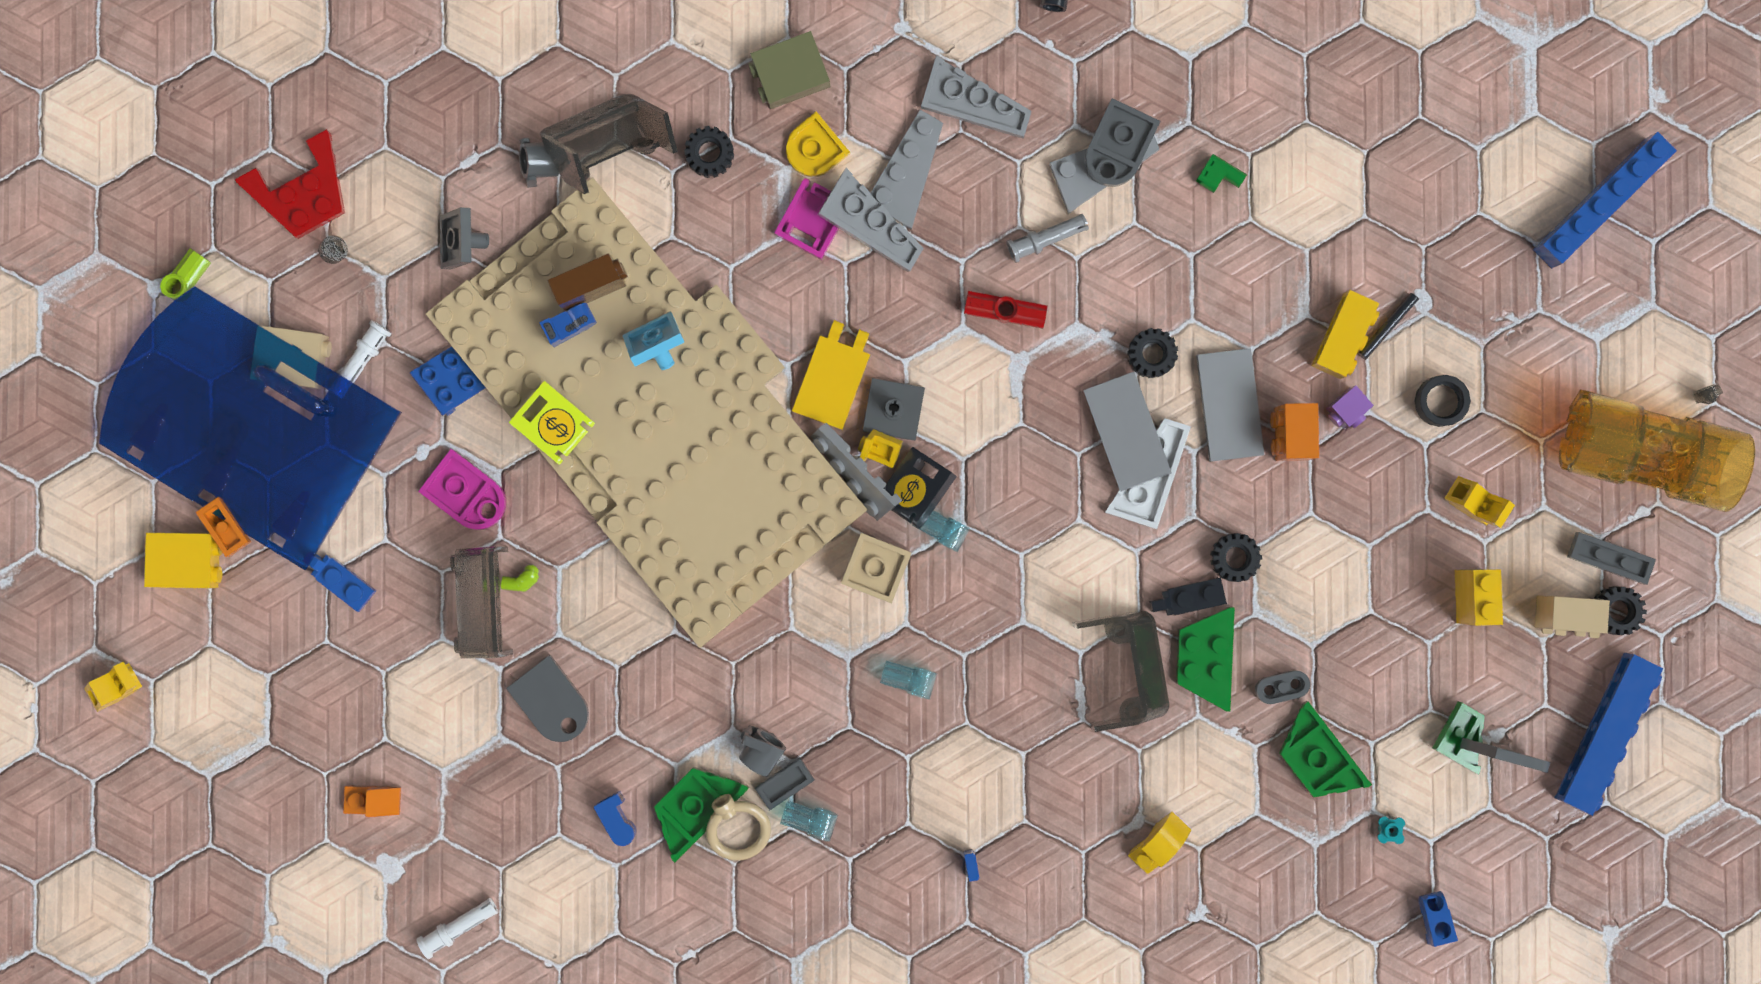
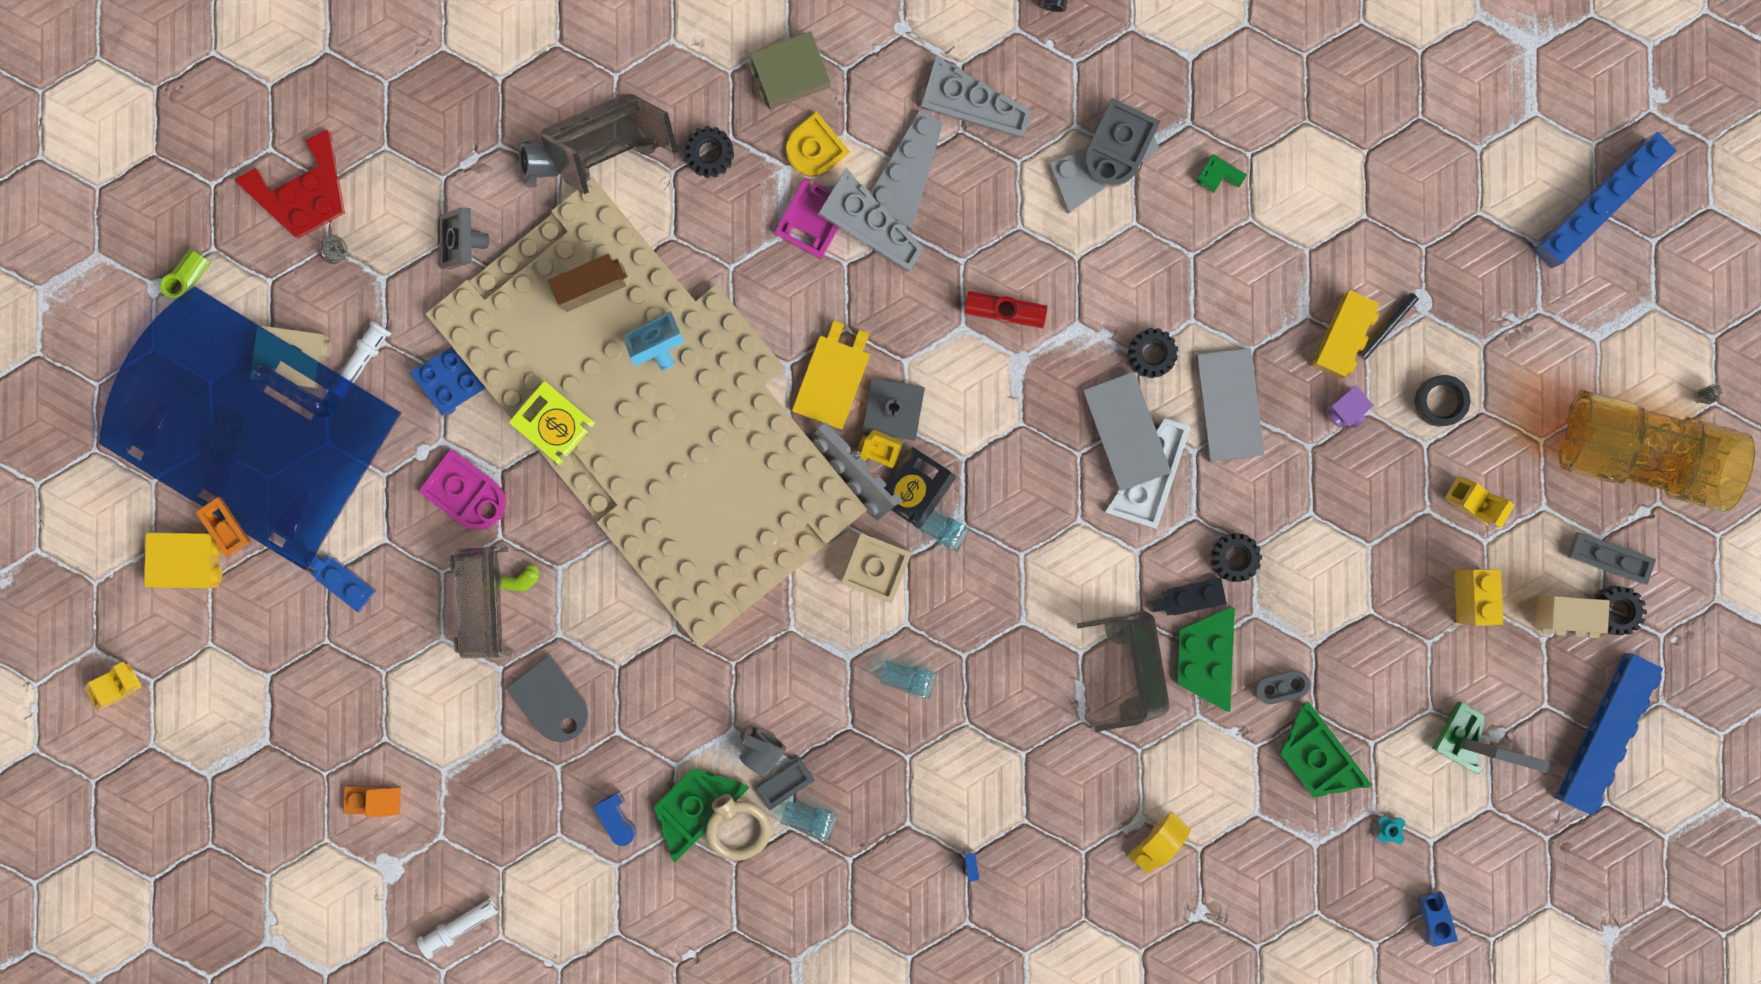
(568, 324): blue leg -> none
(1035, 242): light grey pin -> none
(1295, 432): orange brick -> none

